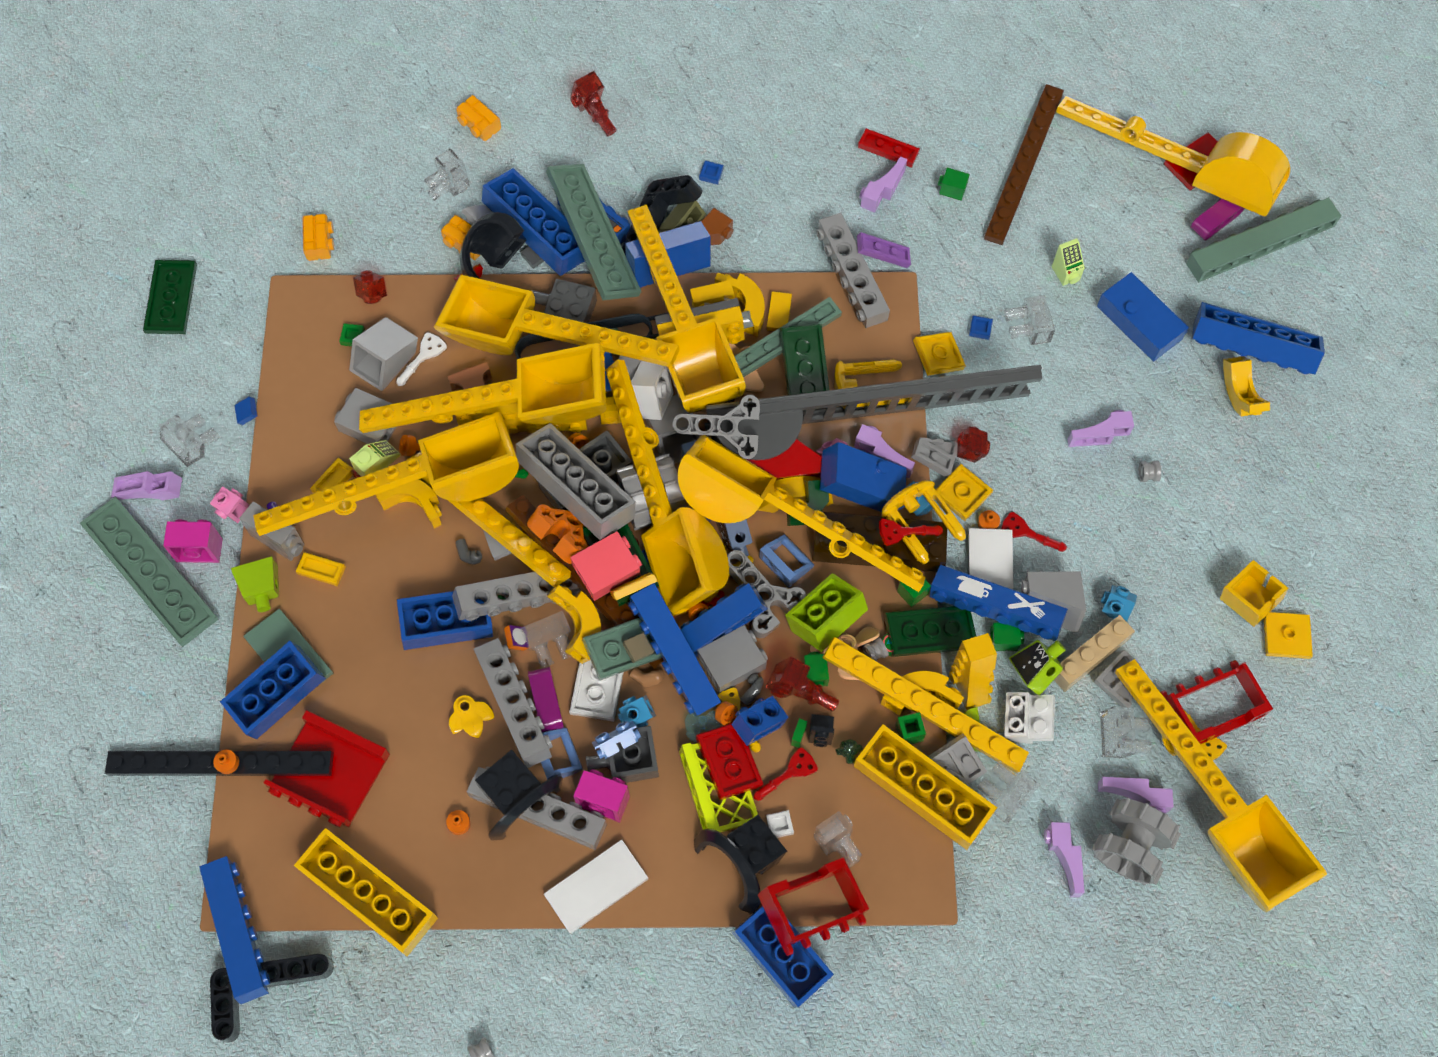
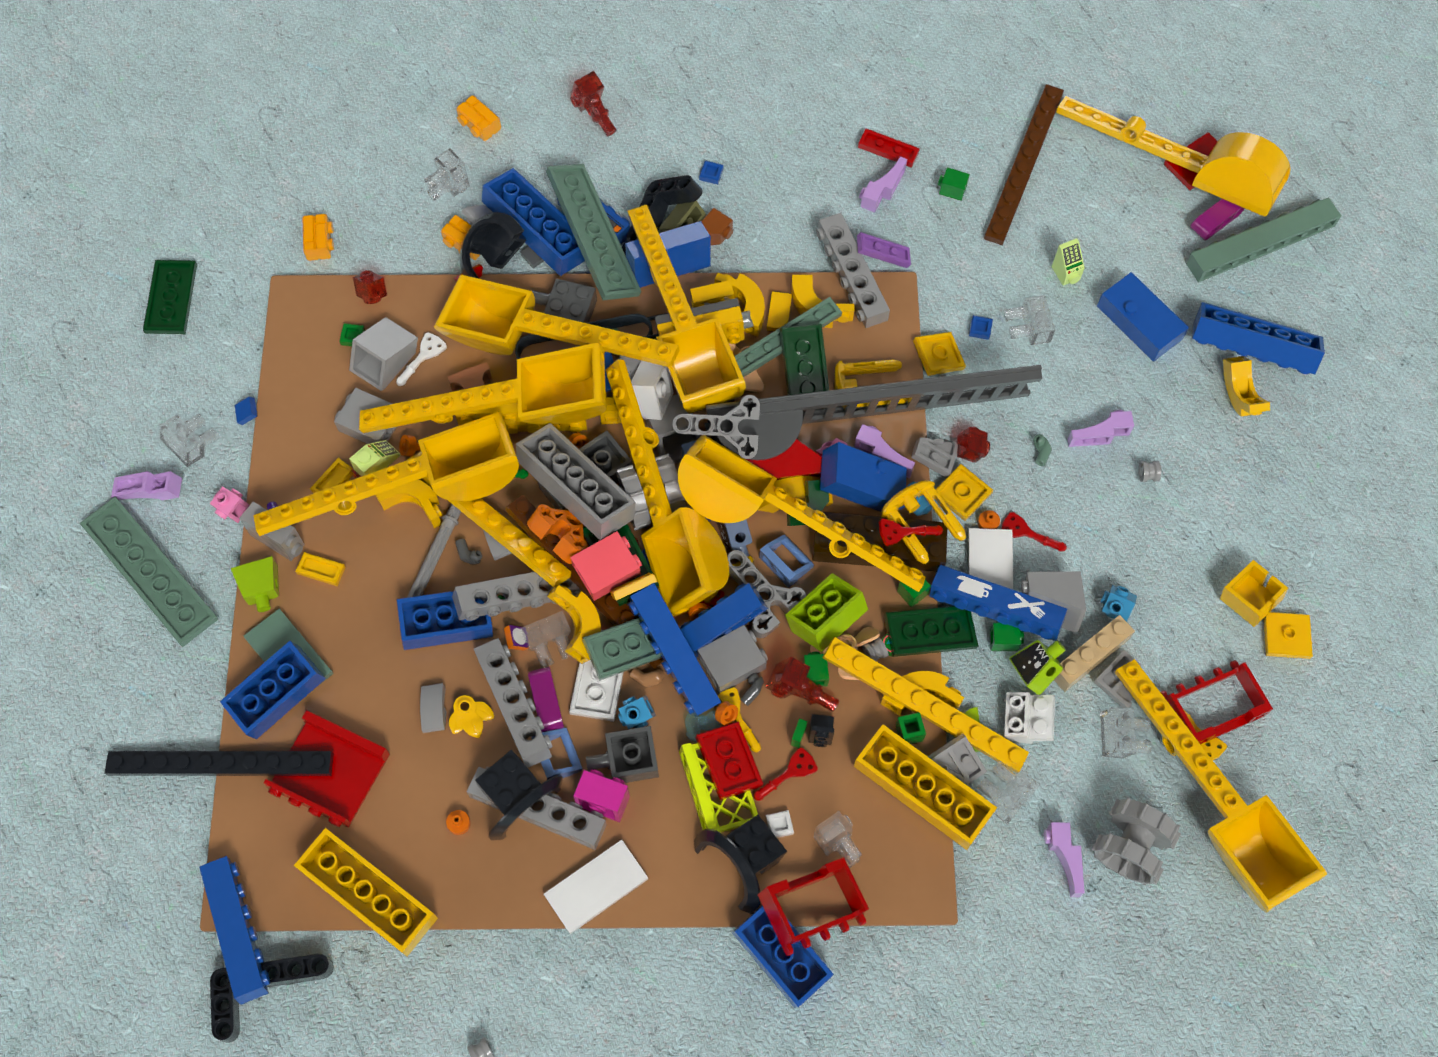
(193, 541): dark pink brick -> none
(226, 761): orange tile -> none
(432, 708): none -> light grey slope
(435, 551): none -> light grey axle
(607, 741): hinge -> none
(638, 647): dark tan tile -> none
(765, 717): blue brick -> none
(805, 298): none -> yellow arch
(849, 750): clear green plant -> none
(974, 670): yellow wedge -> none
(1043, 448): none -> sand green arm
(1138, 790): lavender slope -> none

